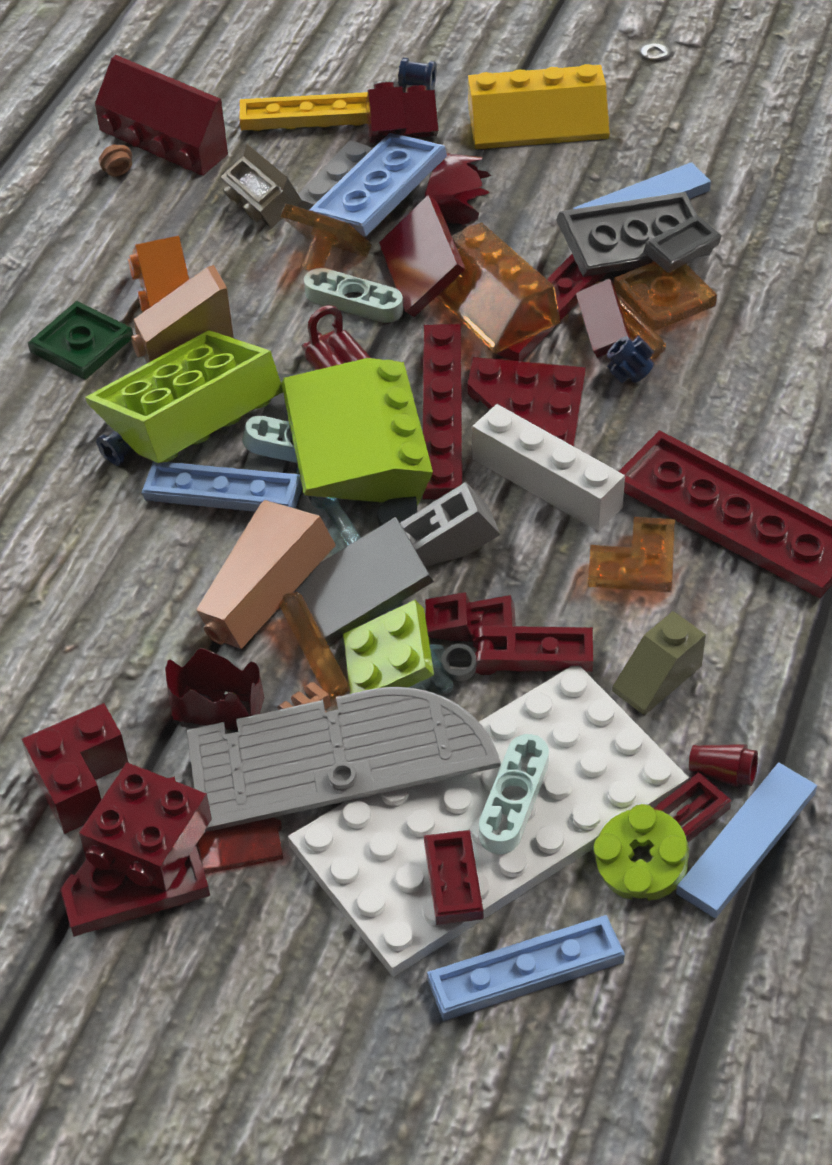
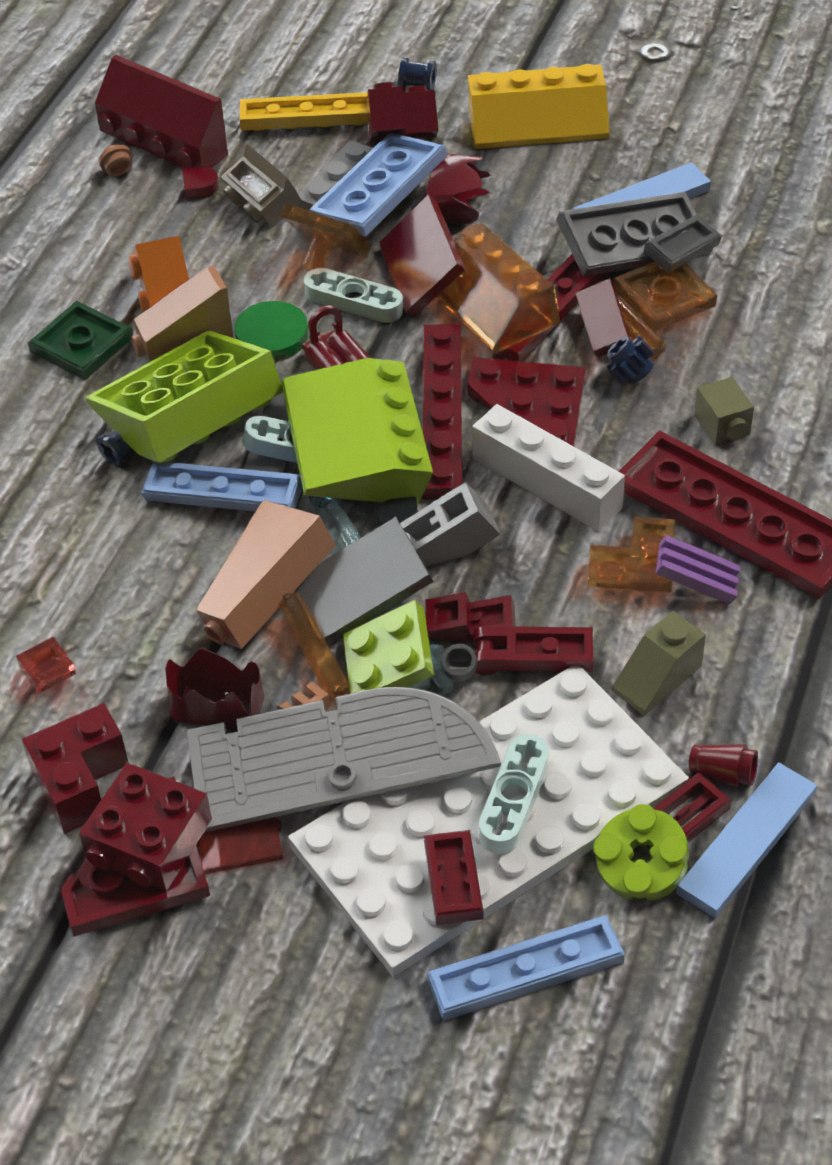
(46, 665): none -> clear red plate
(199, 181): none -> dark red tile
(274, 327): none -> green tile
(697, 568): none -> medium lavender tile
(723, 411): none -> olive brick

